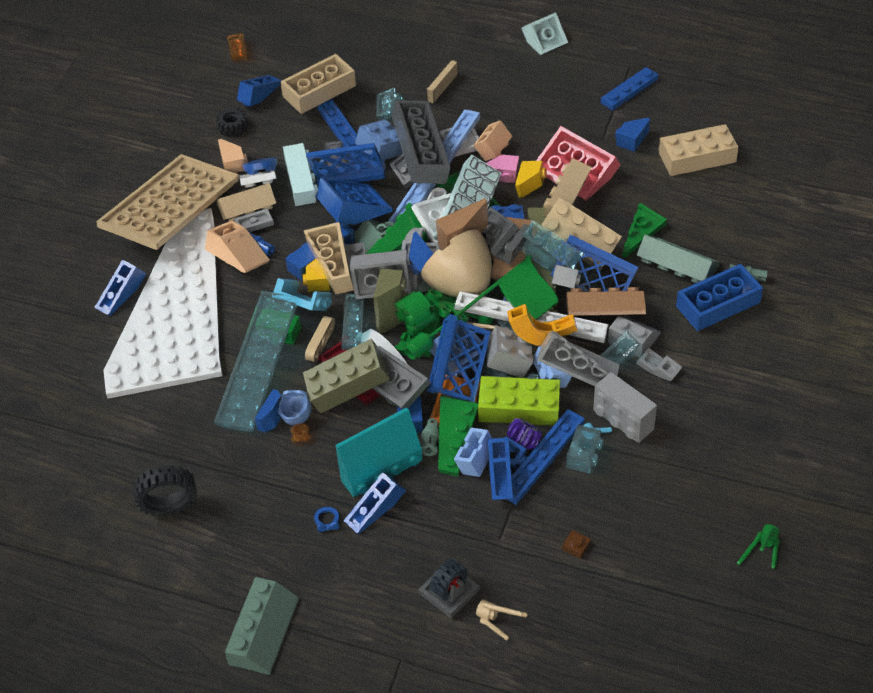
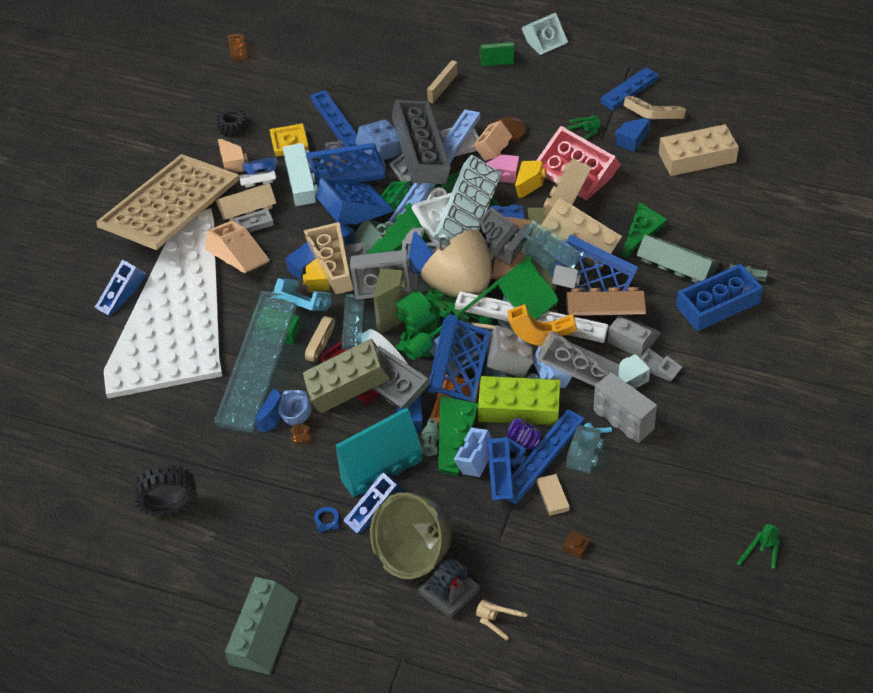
(256, 89): blue slope -> none
(266, 247): blue pin -> none
(287, 136): none -> yellow plate
(318, 83): tan brick -> none
(386, 103): clear light blue bracket -> none
(395, 193): none -> green bracket
(404, 535): none -> olive piece
(468, 218): medium nougat slope -> none
(497, 54): none -> green slope
(515, 126): none -> reddish brown dish
(552, 494): none -> tan tile
(589, 124): none -> green plant
(622, 349): clear light blue slope -> none
(634, 371): none -> light aqua slope
(654, 112): none -> tan beam

